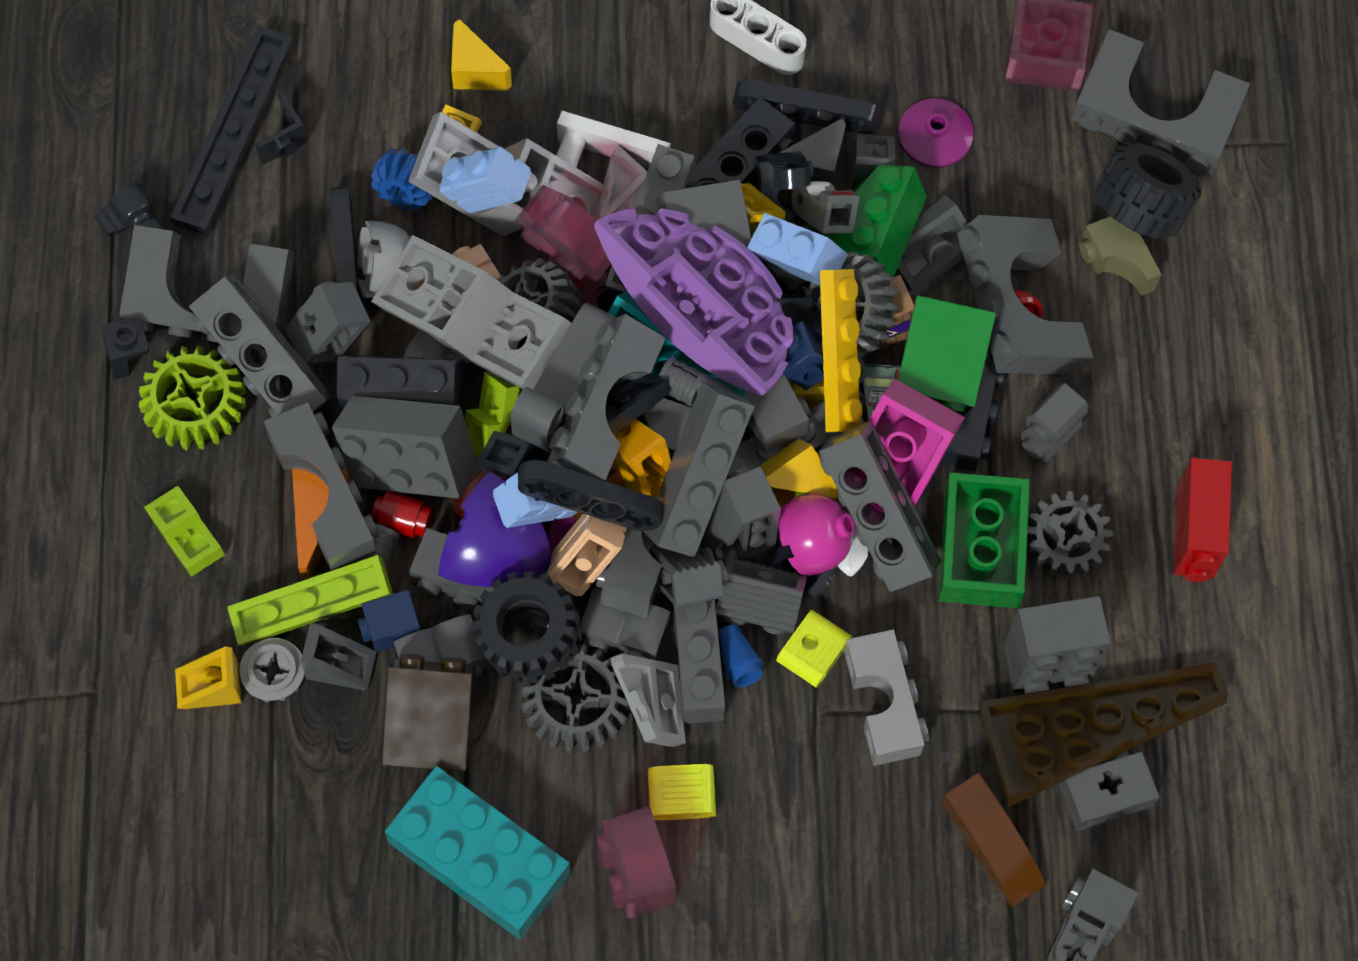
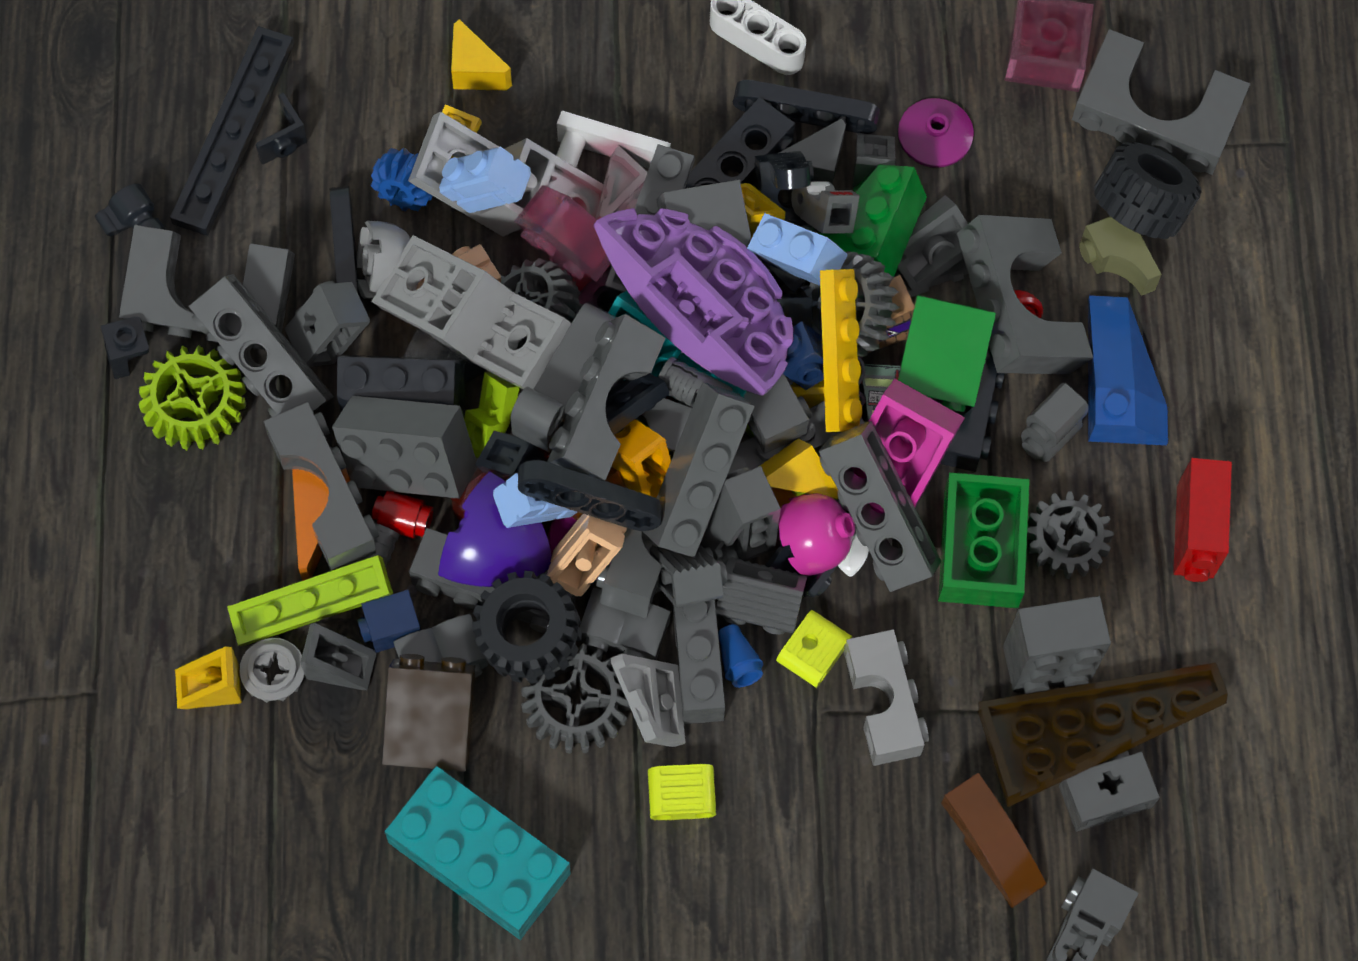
(184, 531): lime slope -> none
(638, 863): clear pink brick -> none
(1122, 383): none -> blue wedge

